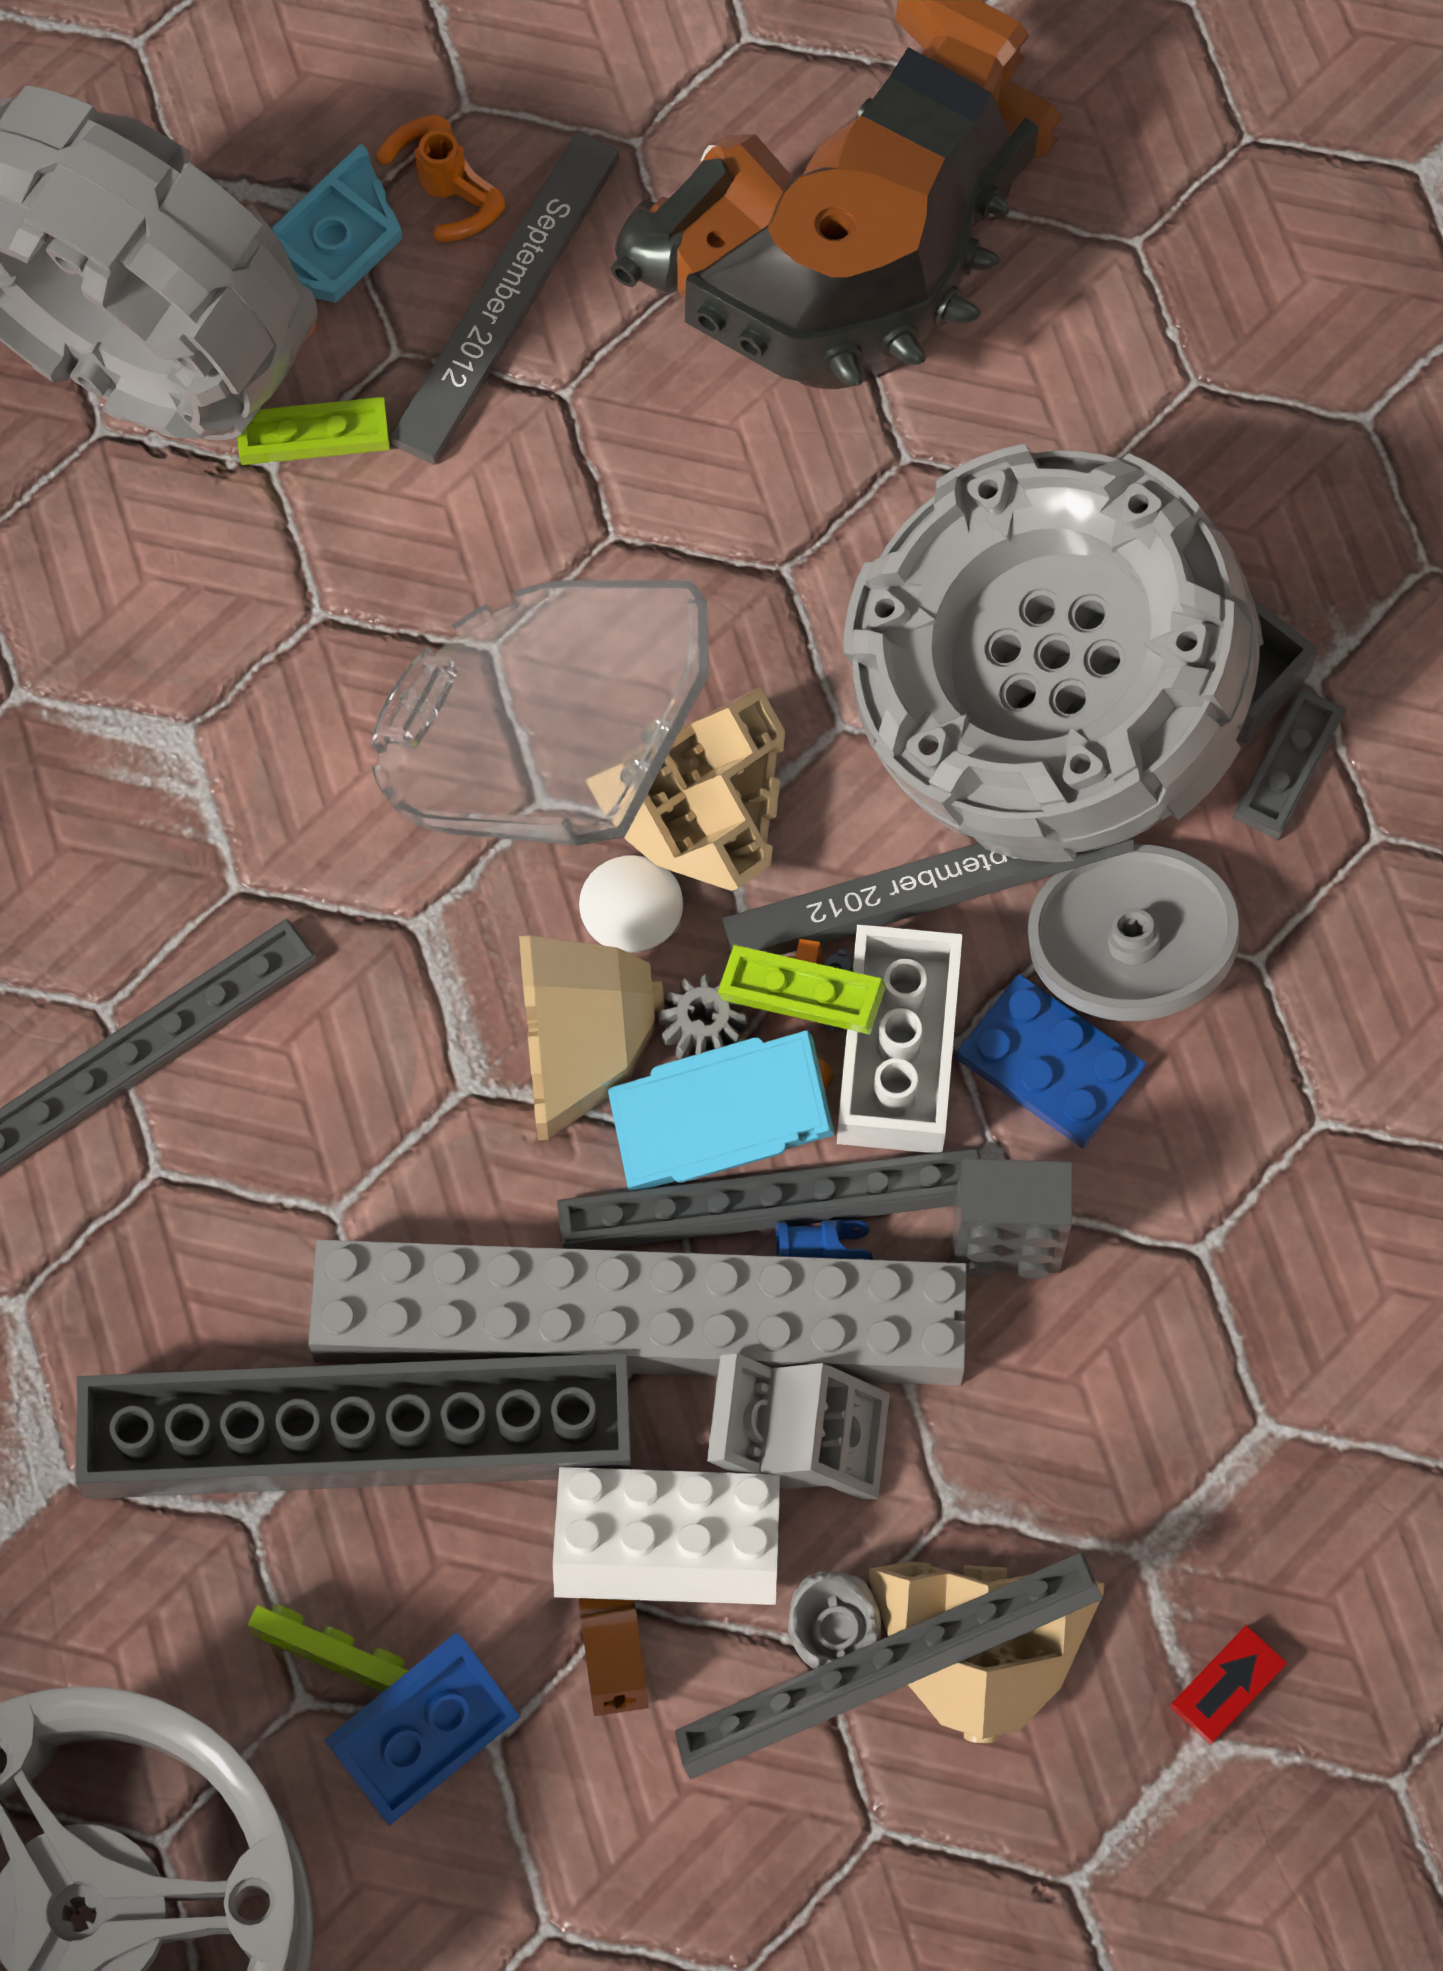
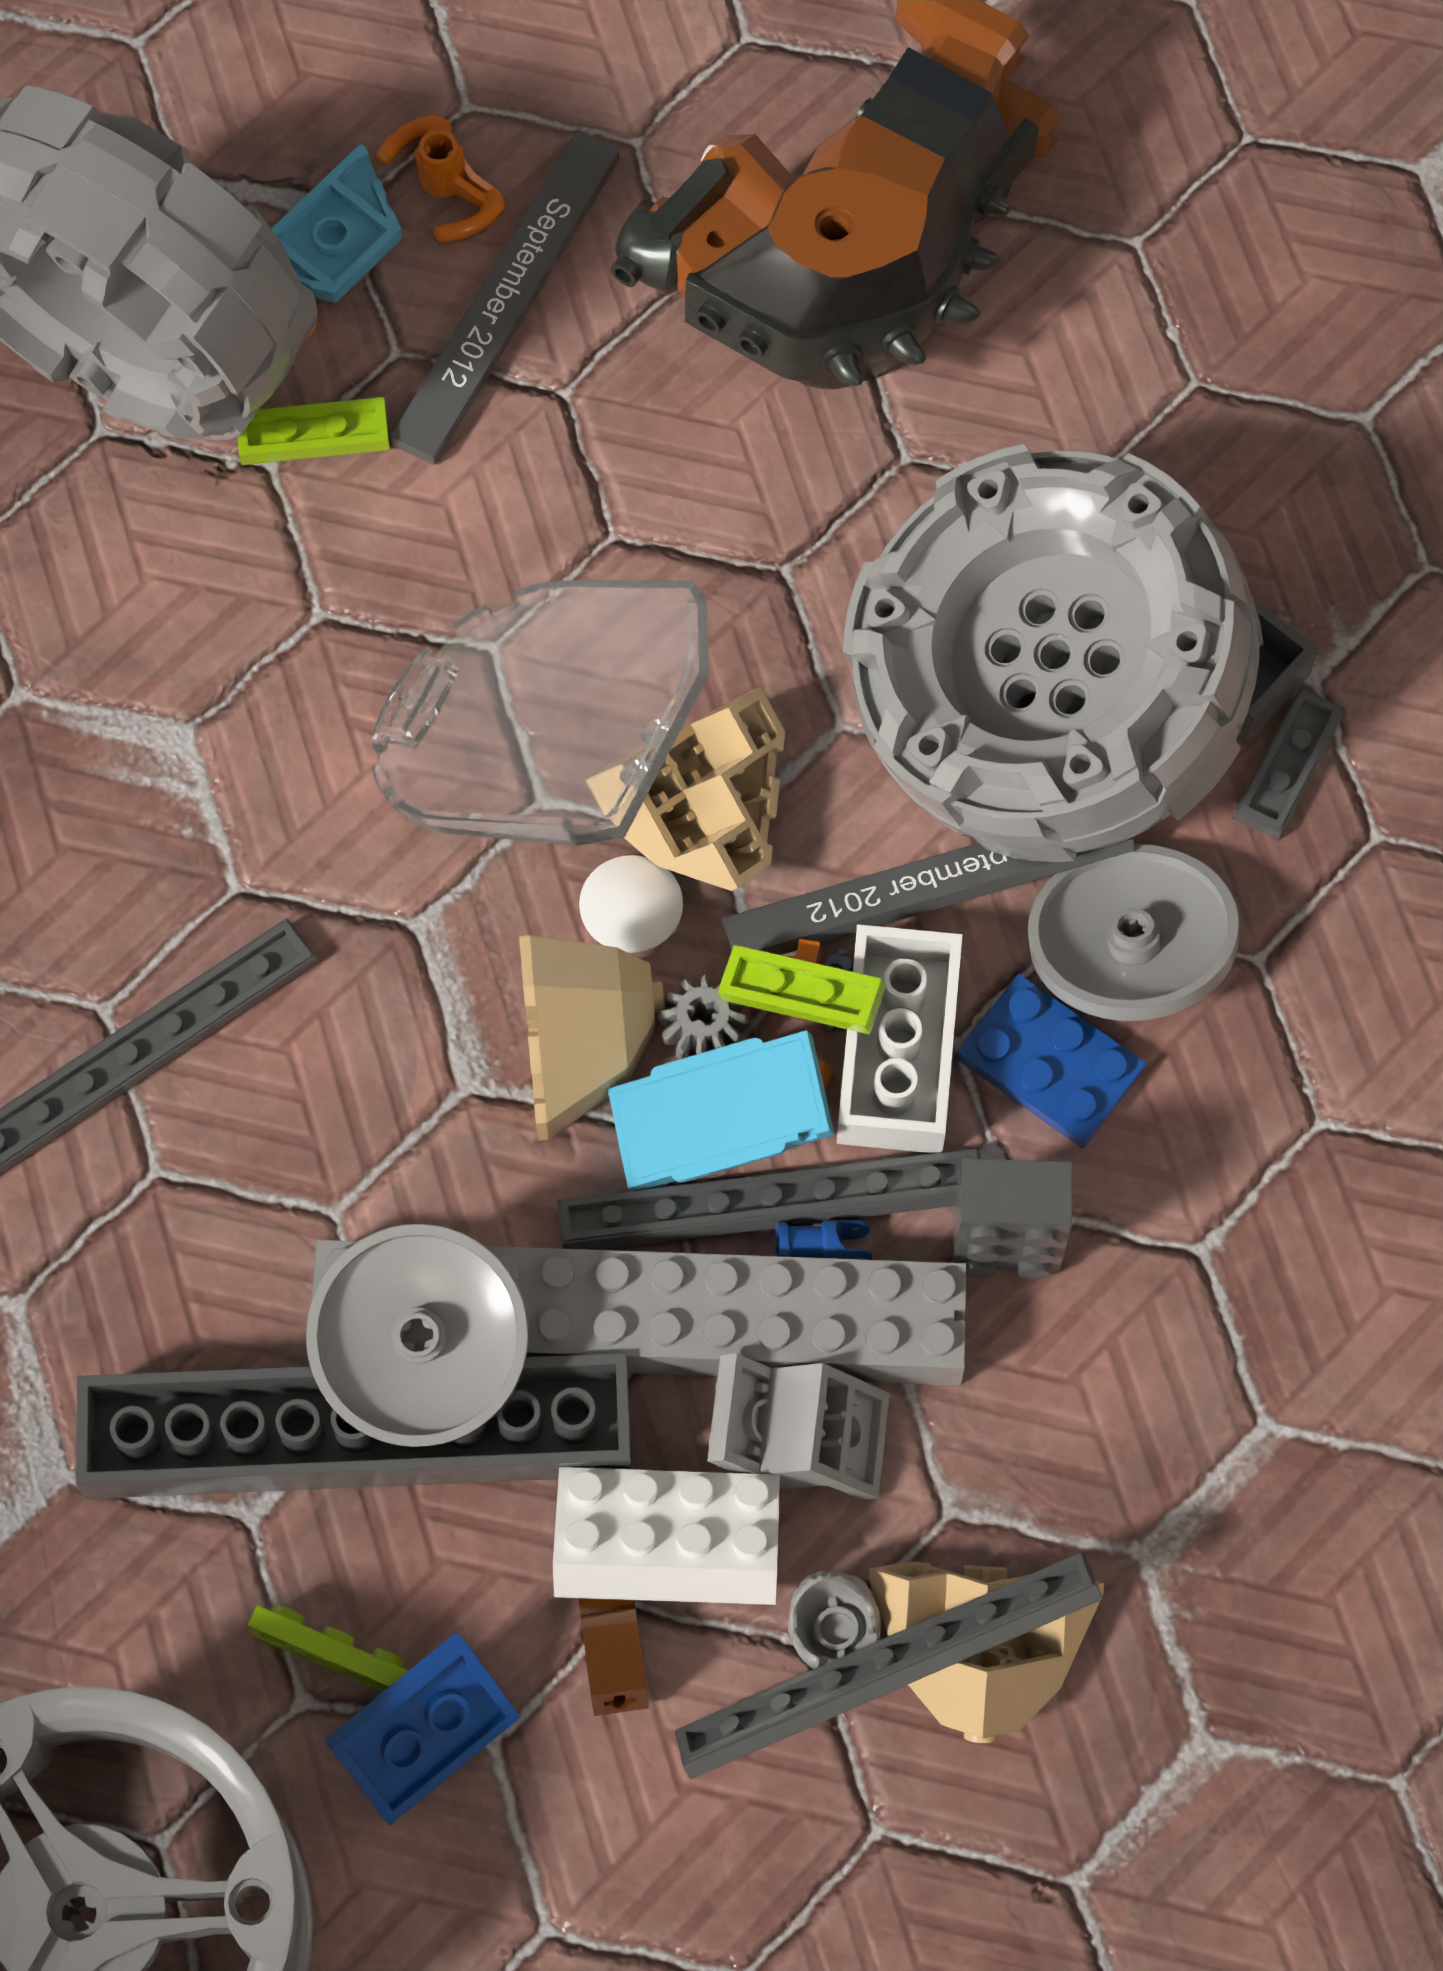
(417, 1335): none -> light grey dish
(1228, 1685): red tile -> none

